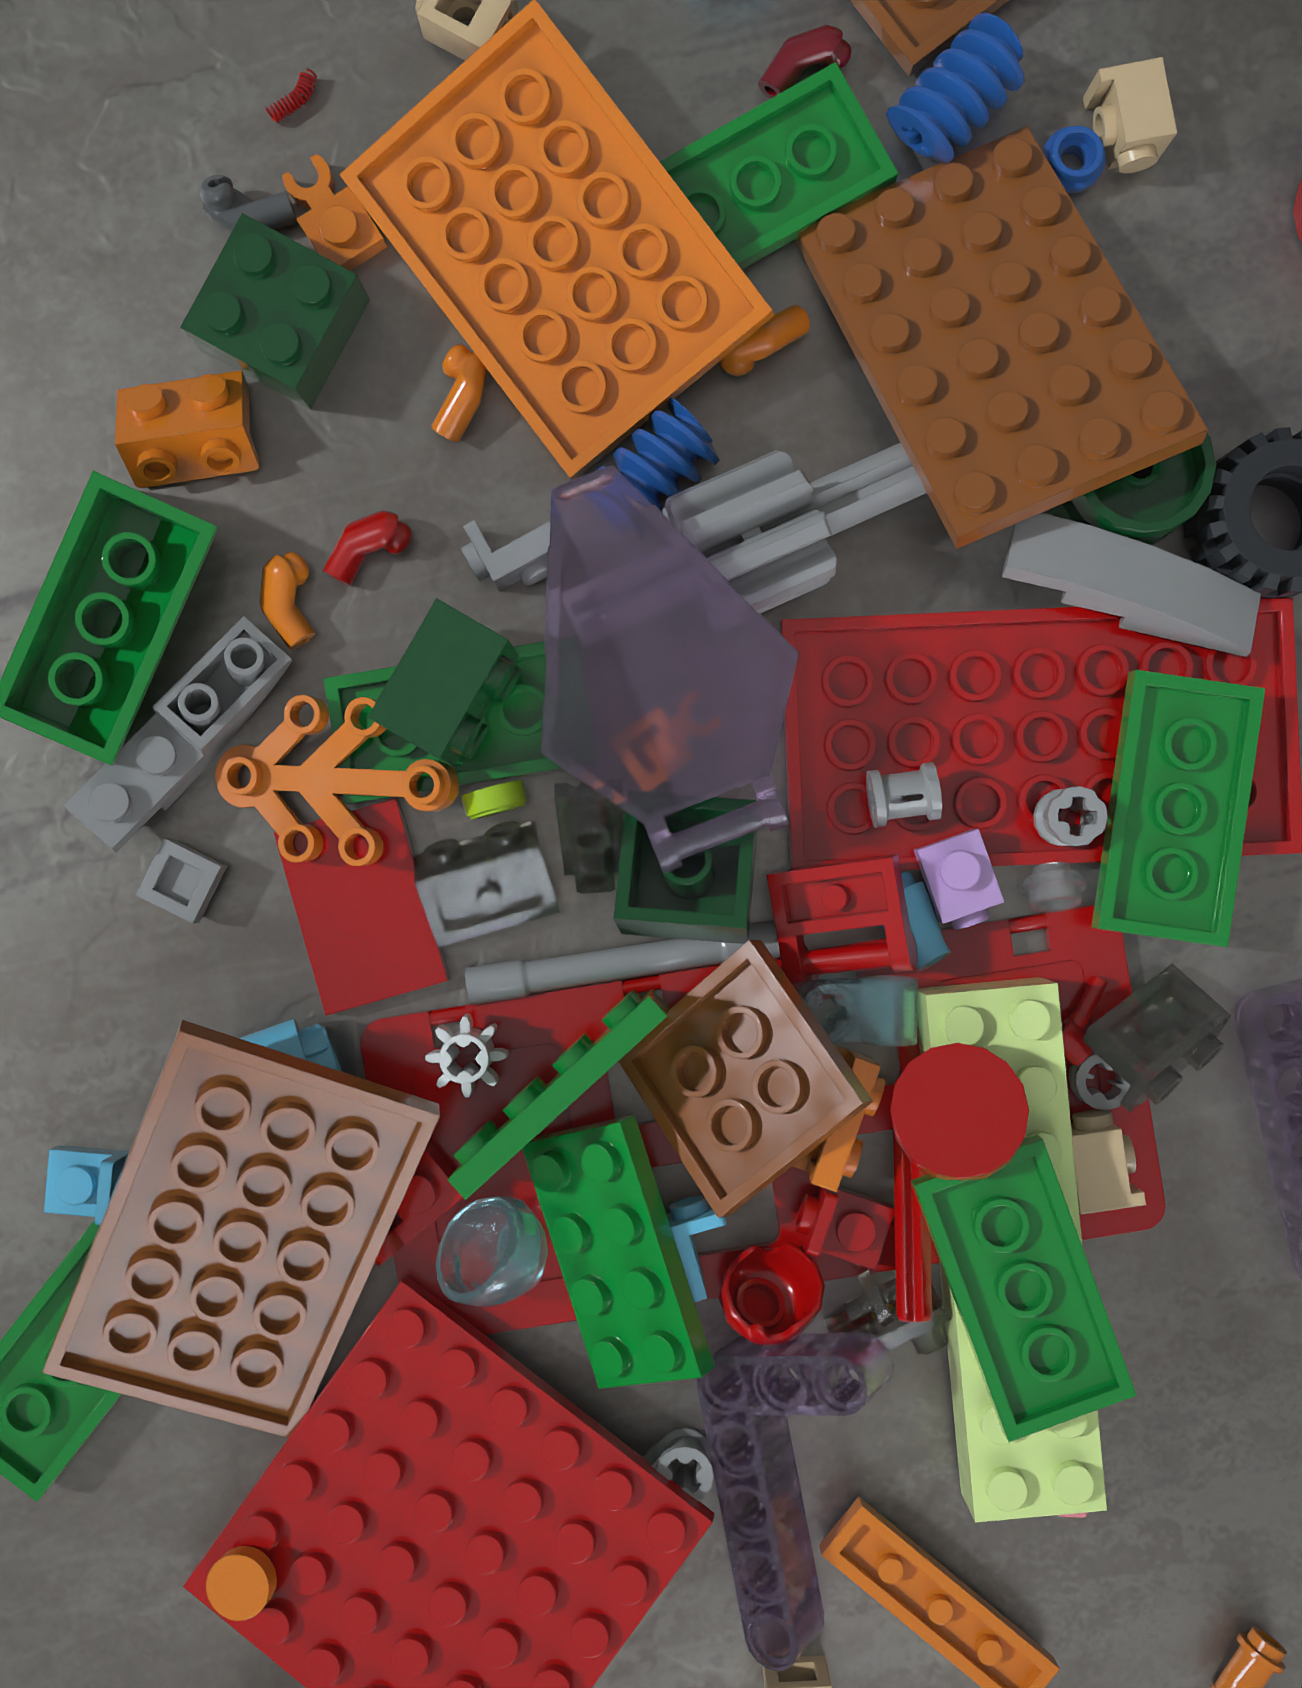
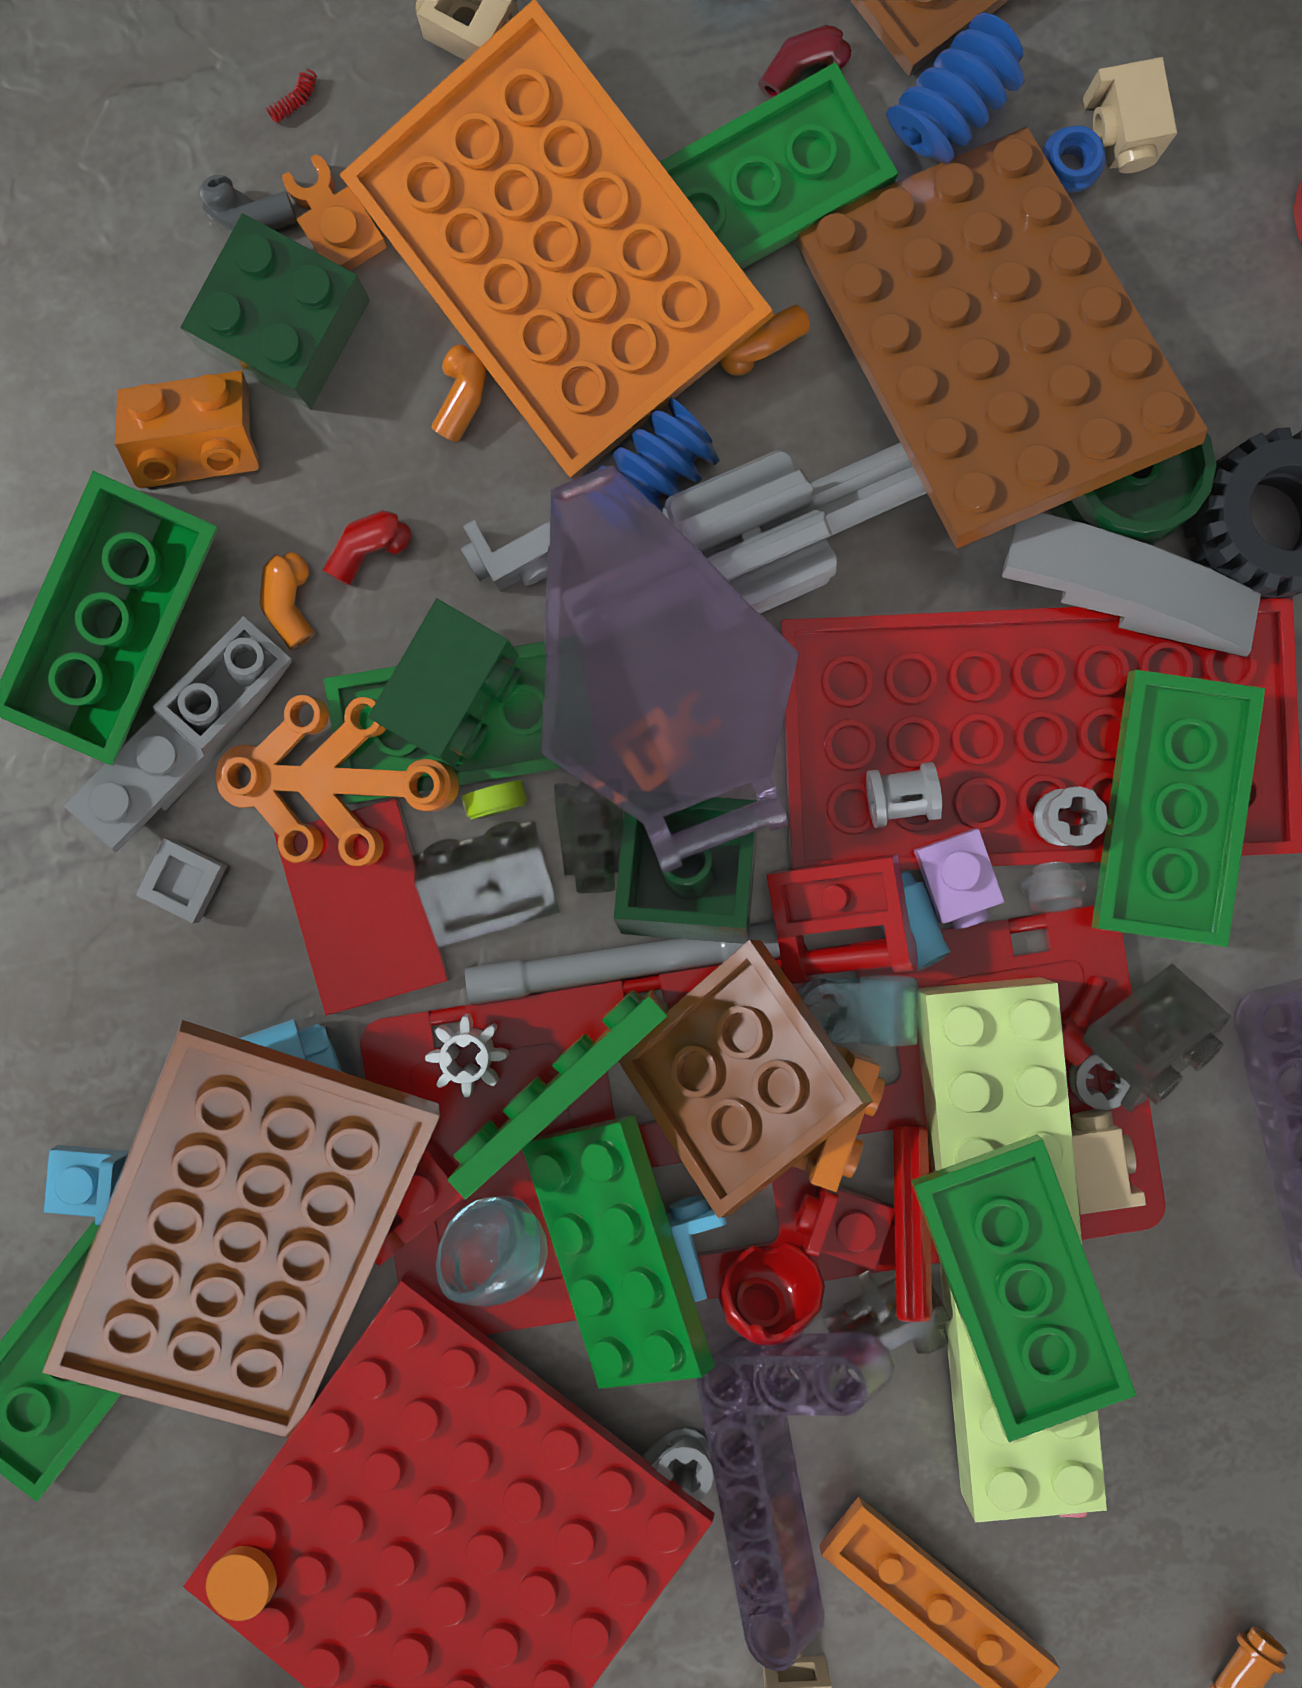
(959, 1112): red tile -> none

